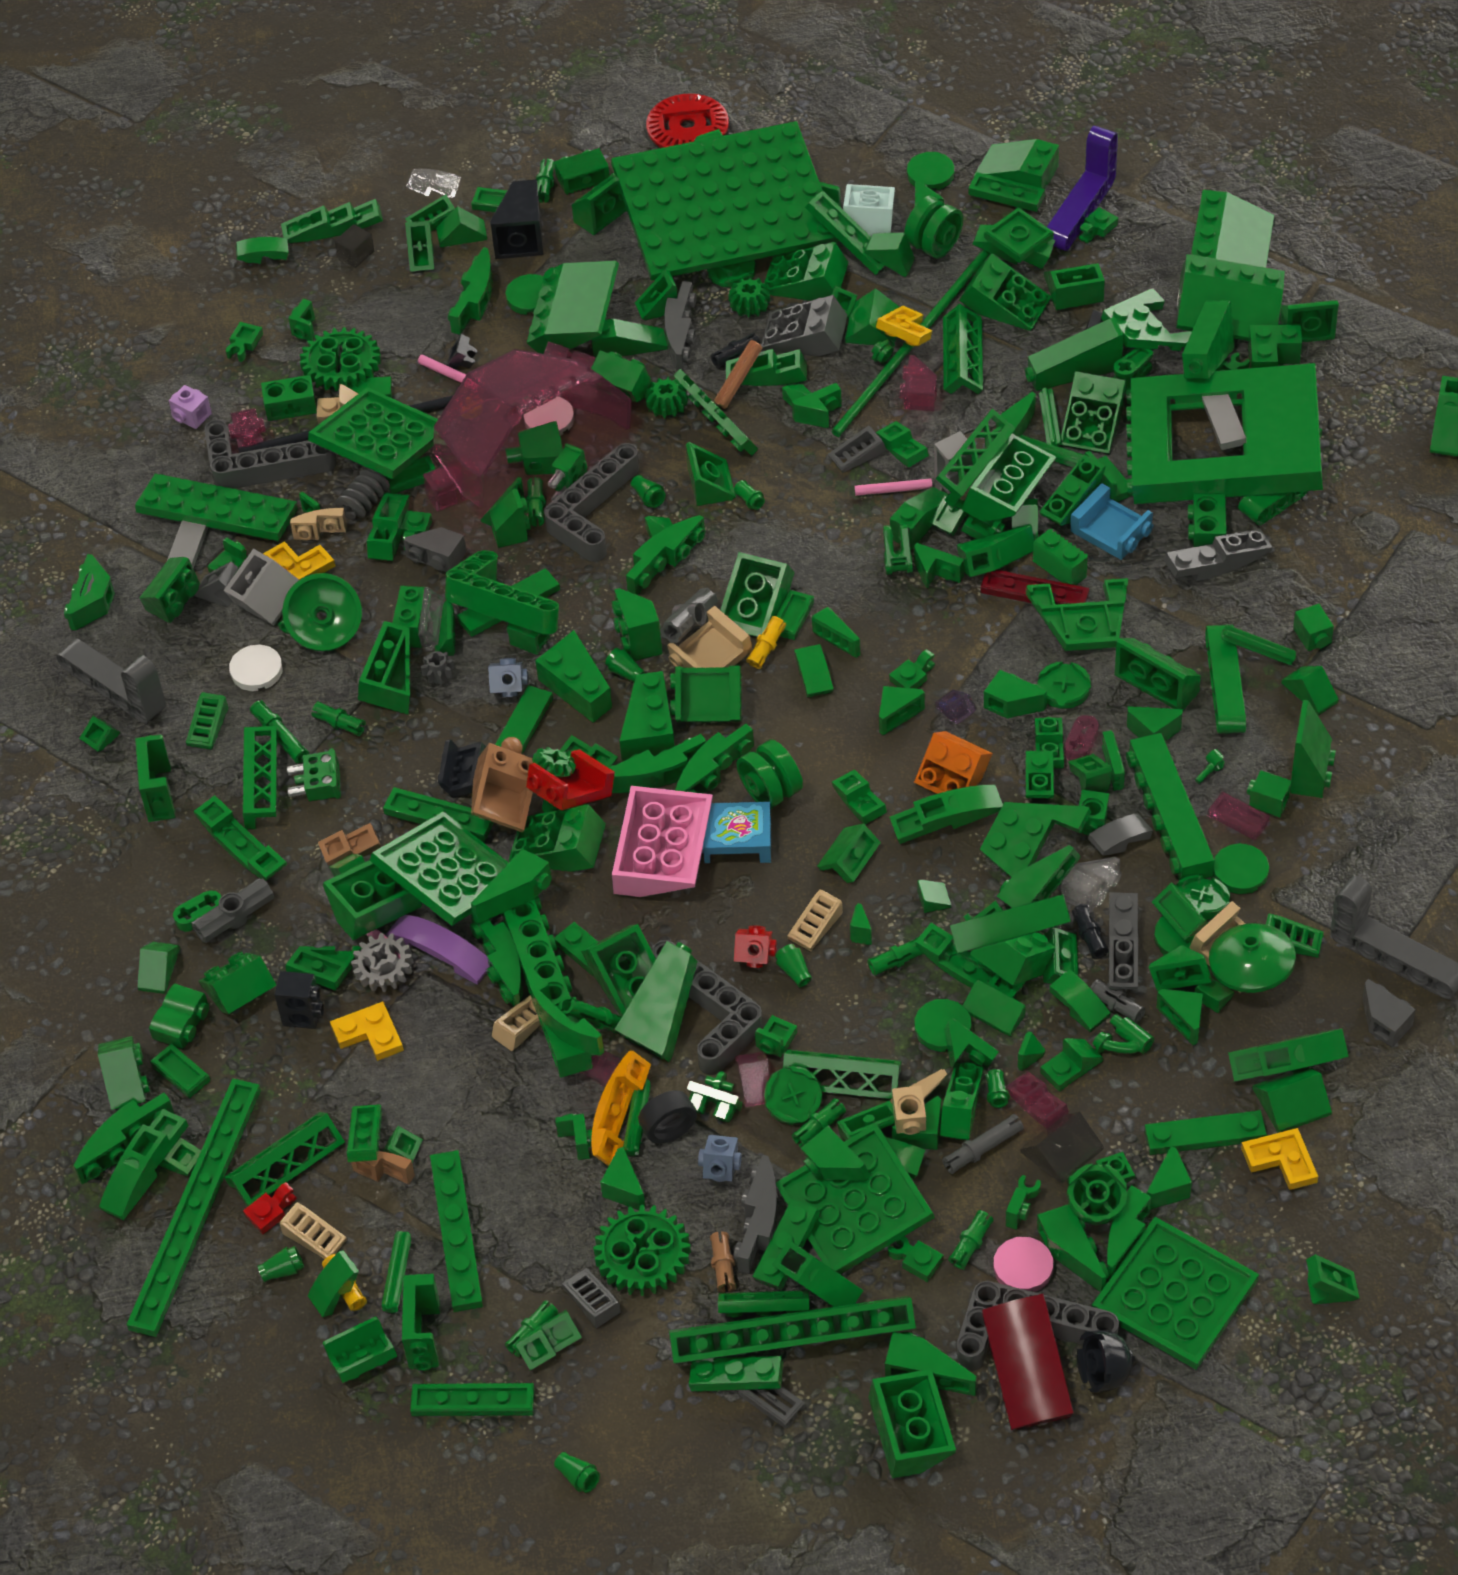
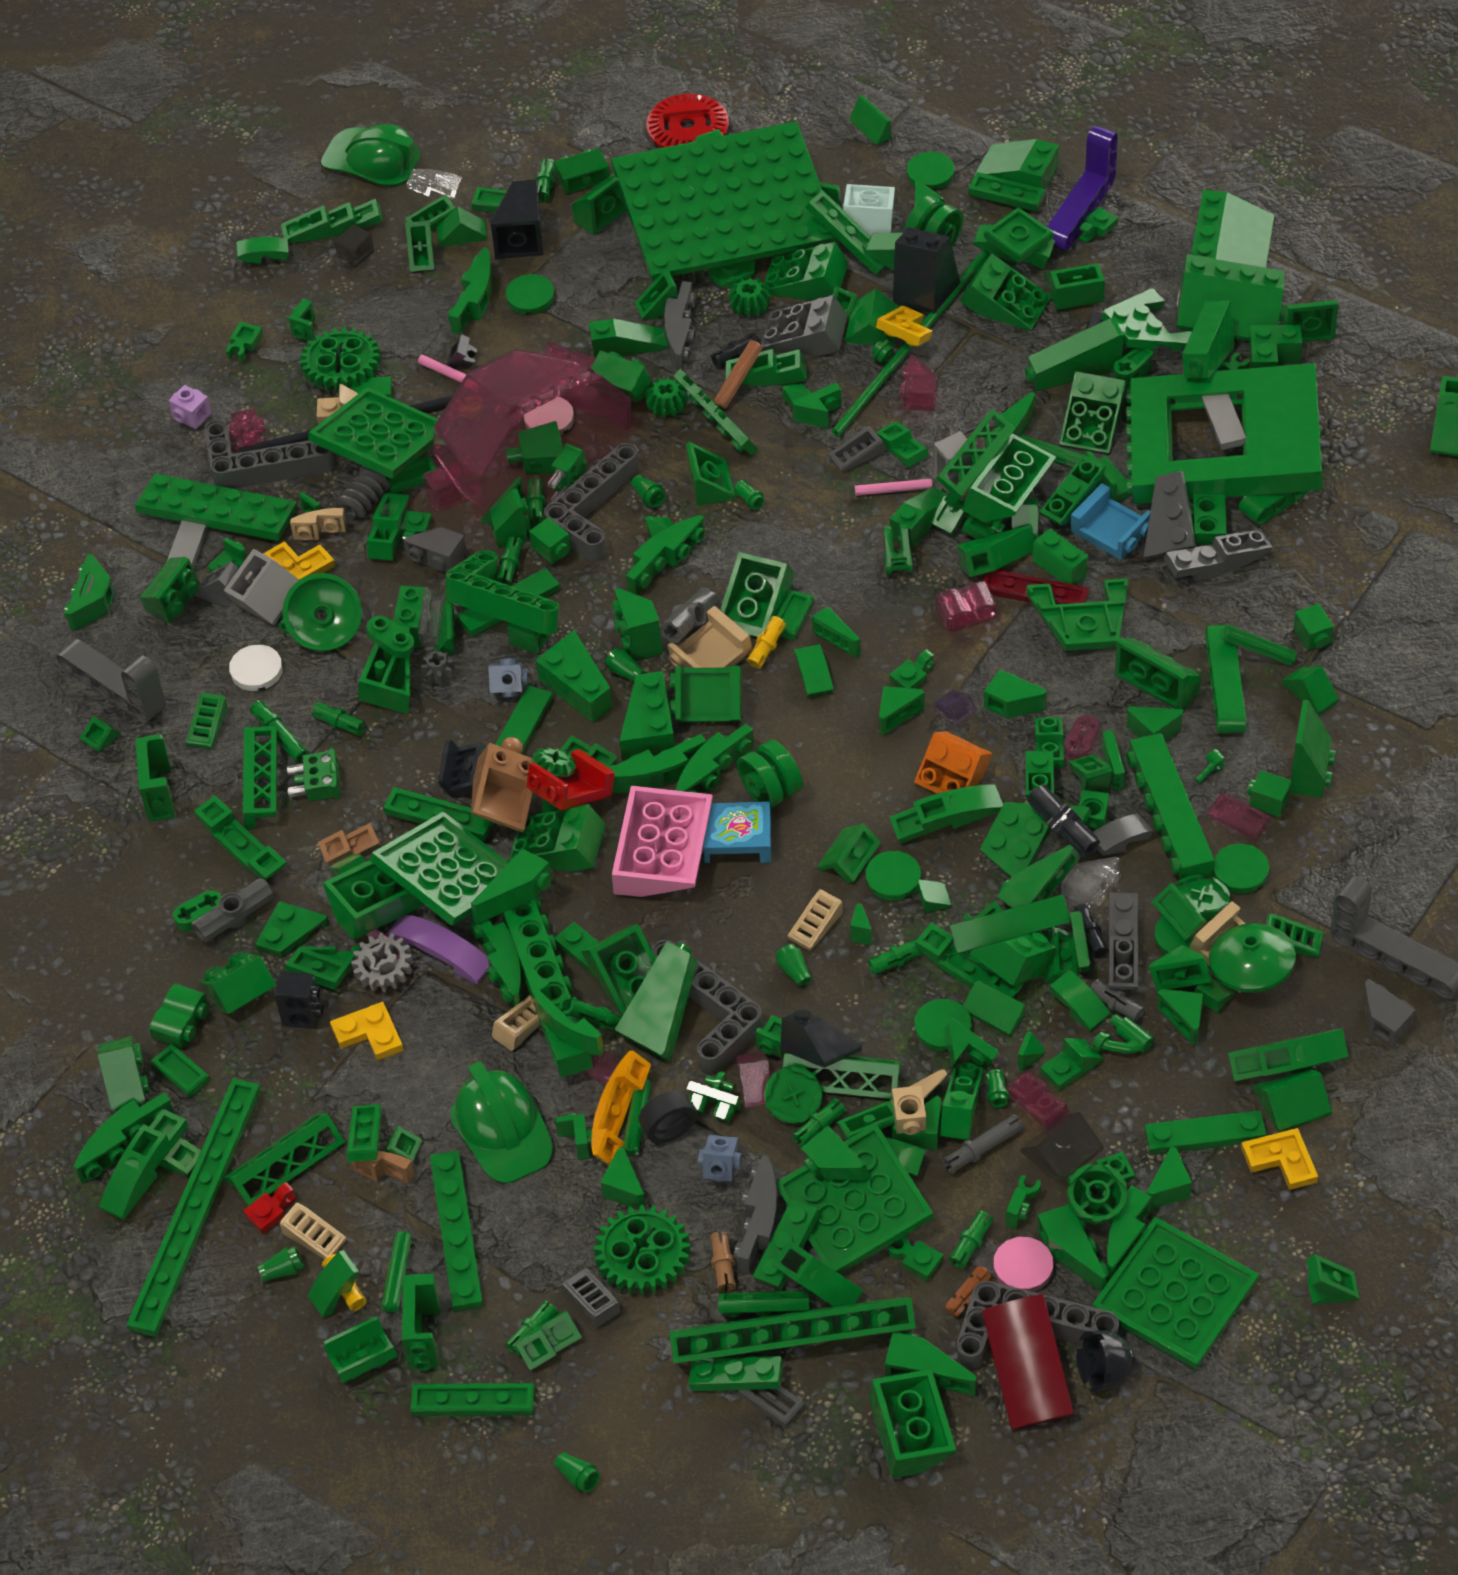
(156, 966): green slope -> none
(288, 928): none -> green wing
(289, 398): green brick -> none
(375, 153): none -> green piece
(387, 636): none -> green plate
(501, 1125): none -> green piece
(509, 561): none -> green pin
(550, 541): none -> green brick
(572, 304): green slope -> none
(746, 952): red brick -> none
(815, 1039): none -> black slope
(858, 797): green slope -> none
(871, 121): none -> green slope
(893, 875): none -> green tile
(924, 270): none -> black slope
(936, 562): green slope -> none
(955, 349): green fence -> none
(955, 1305): none -> dark orange axle
(965, 606): none -> clear pink brick
(1050, 417): green axle -> none
(1063, 821): none -> black piece
(1065, 684): green tile -> none
(1080, 942): none -> green tile
(1170, 517): none -> dark grey wing

